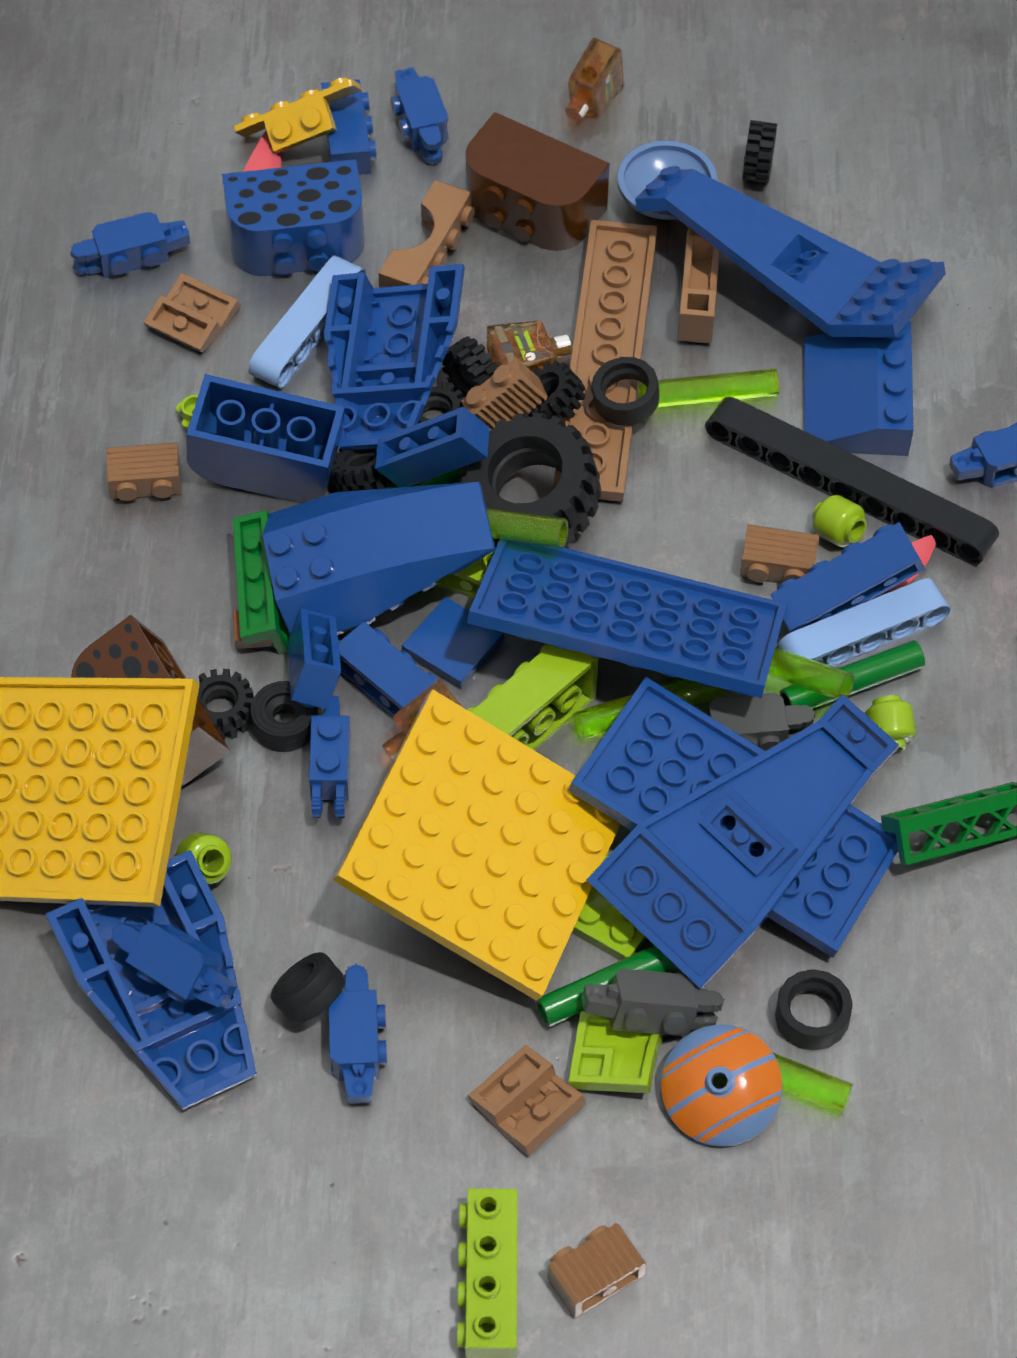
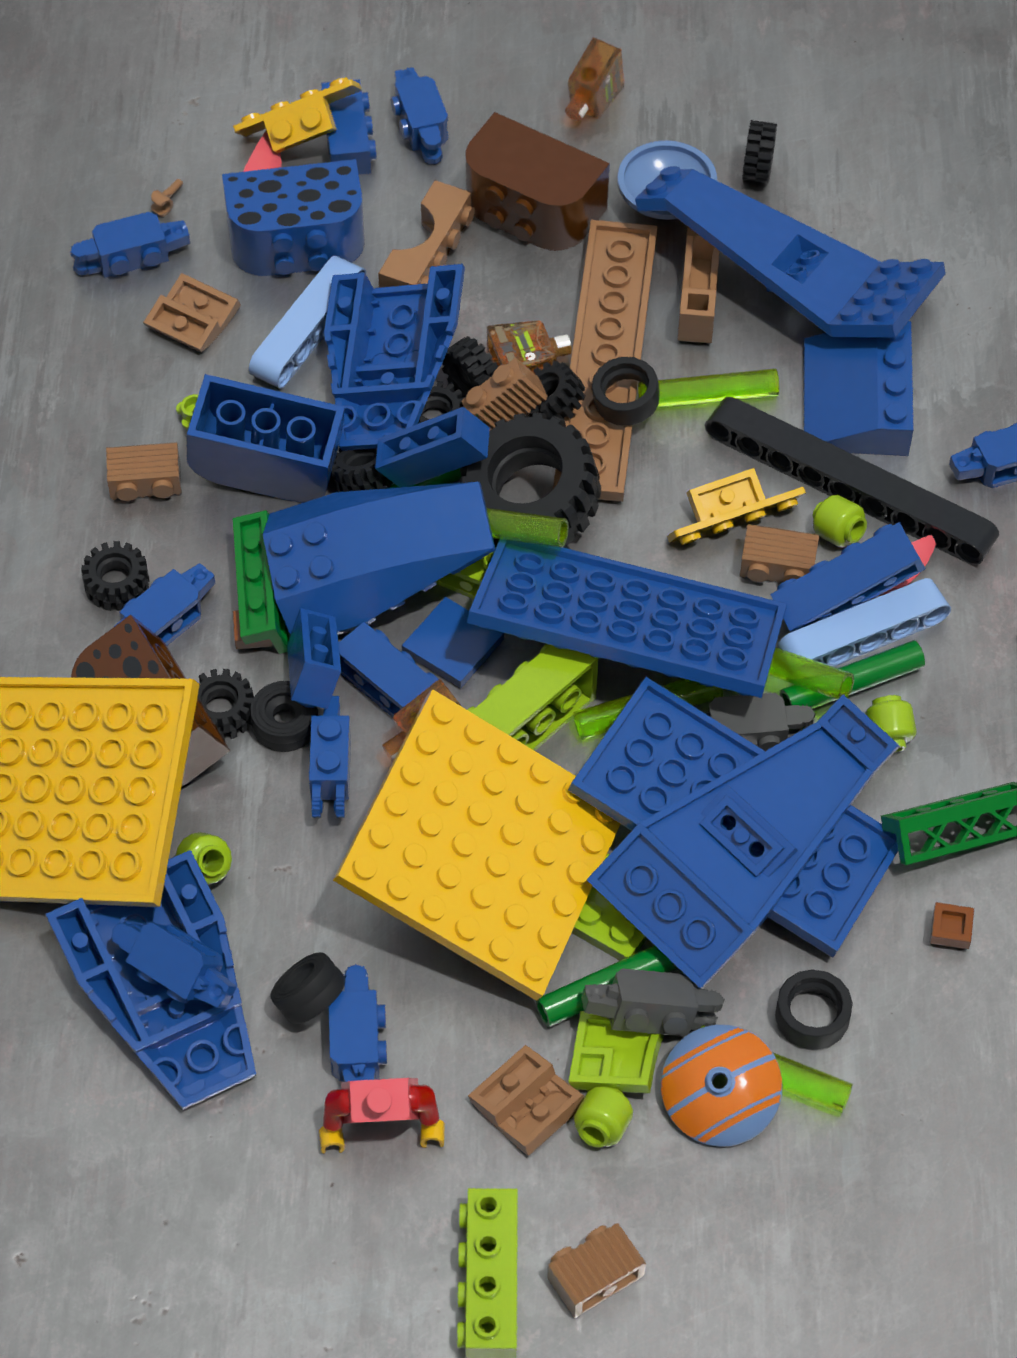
(114, 559): none -> black tyre
(162, 201): none -> medium nougat hand
(171, 602): none -> blue hinge
(379, 1102): none -> torso
(603, 1116): none -> lime head
(728, 500): none -> yellow bracket
(952, 925): none -> dark orange plate

